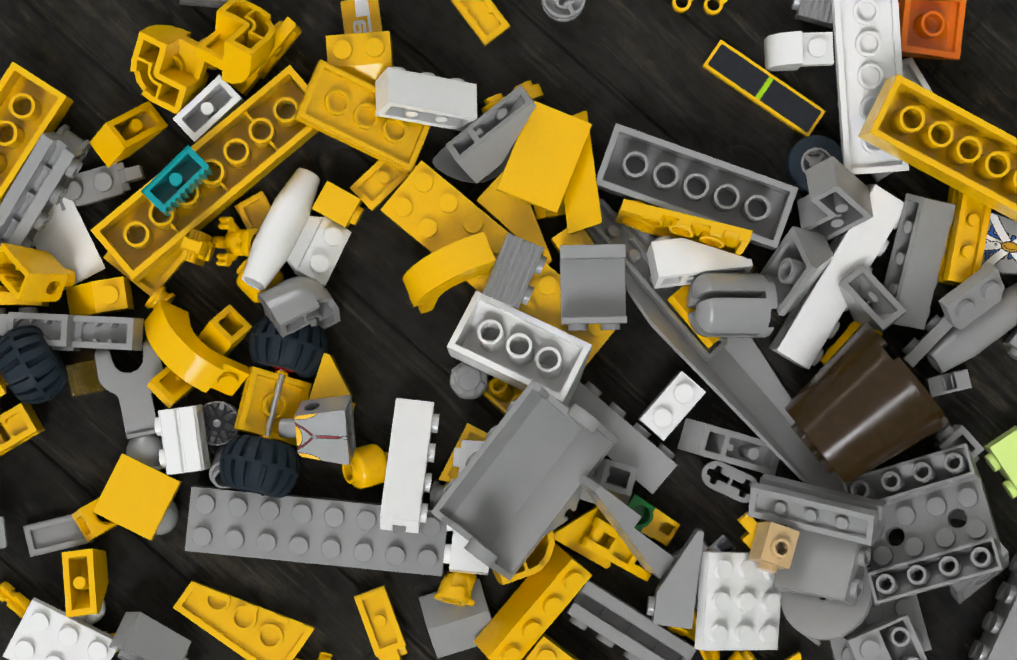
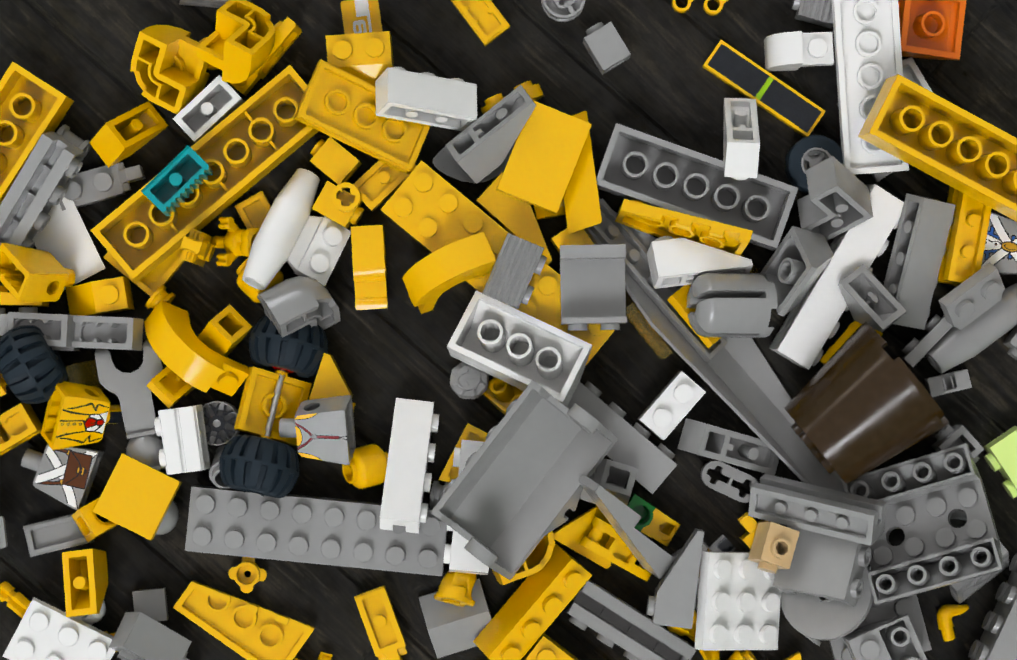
(64, 472): none -> torso
(77, 415): none -> yellow torso
(151, 603): none -> light grey tile
(238, 574): none -> yellow plate
(334, 160): none -> yellow brick
(353, 191): none -> yellow bush
(369, 267): none -> yellow piece
(605, 46): none -> light grey brick
(650, 336): none -> clear yellow tile
(740, 138): none -> white slope
(944, 619): none -> yellow animal

